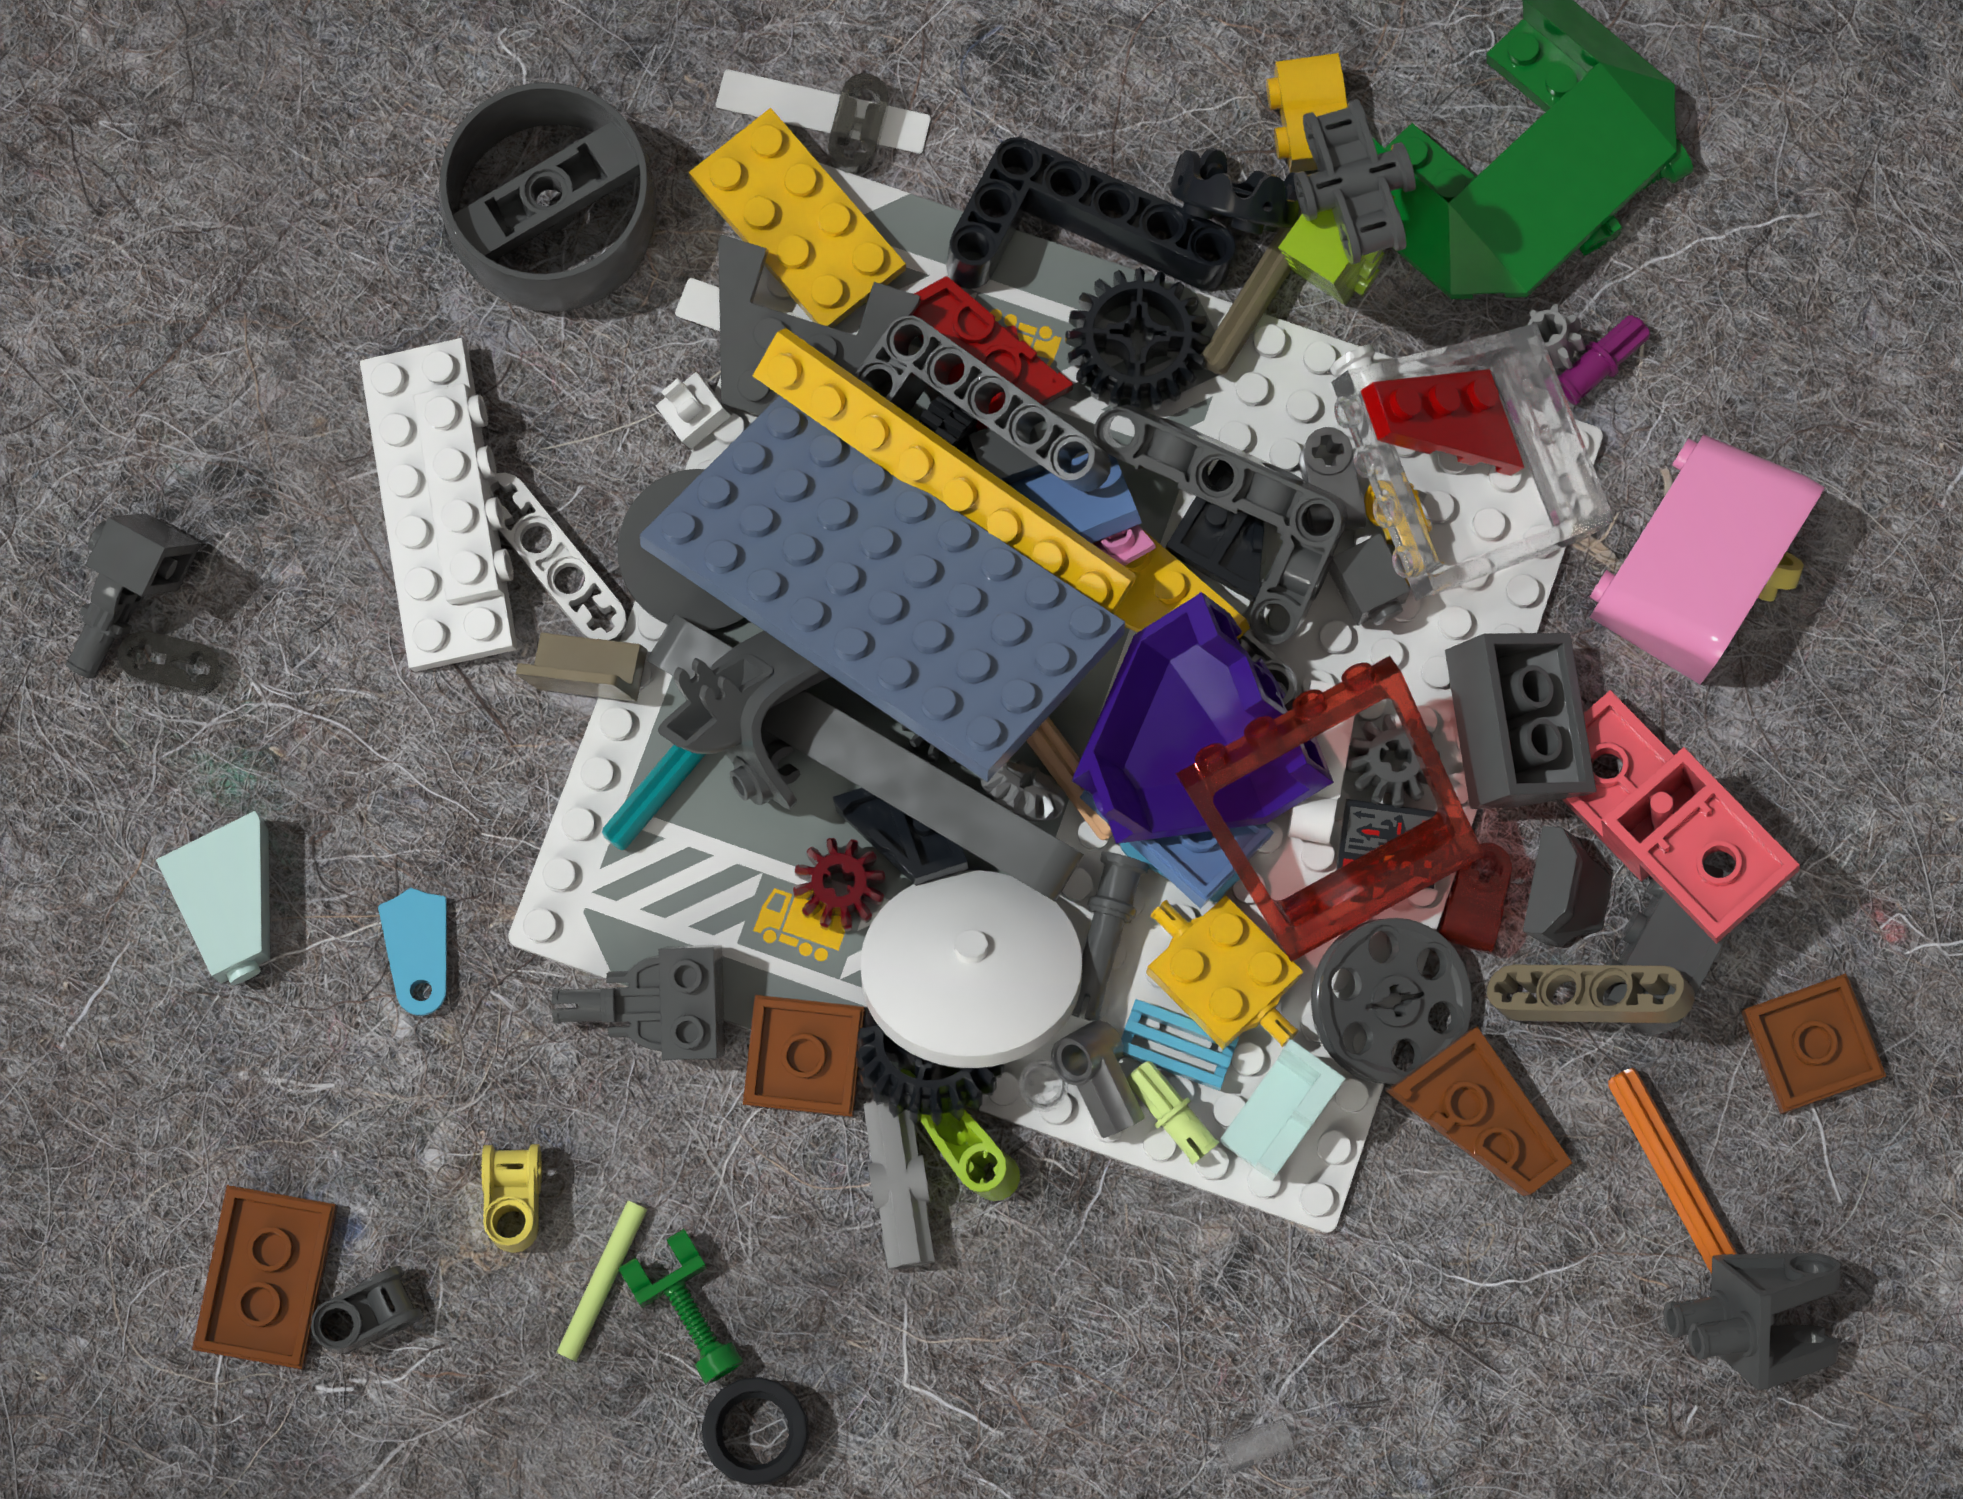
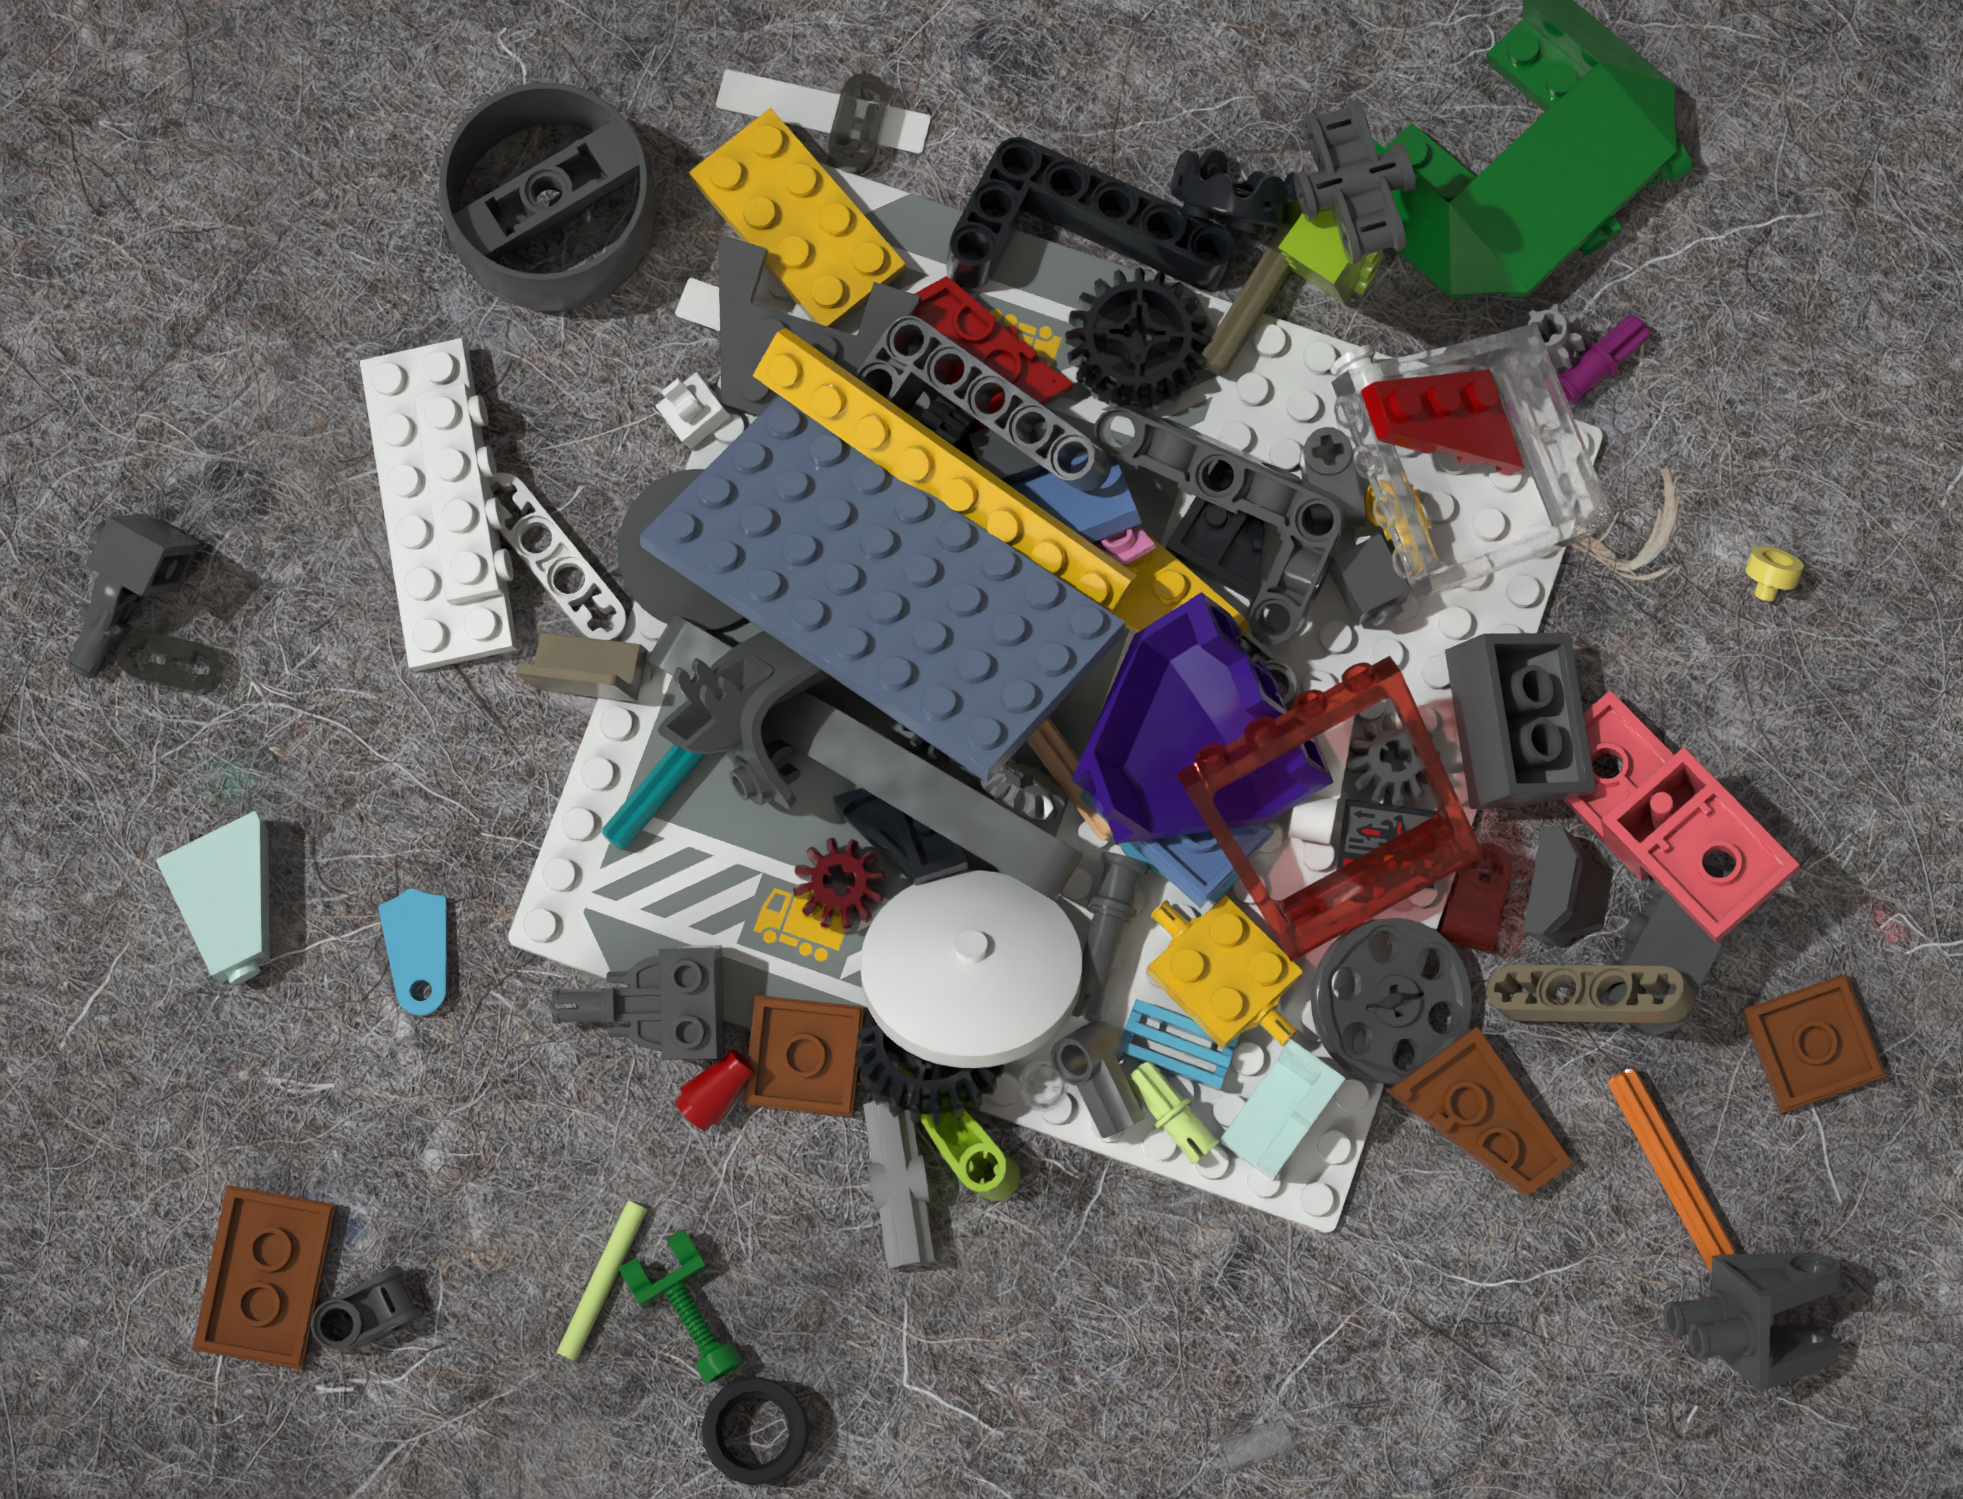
(511, 1184): light yellow piece -> none
(712, 1092): none -> red cone
(1298, 89): yellow brick -> none
(1705, 555): bright pink windscreen -> none

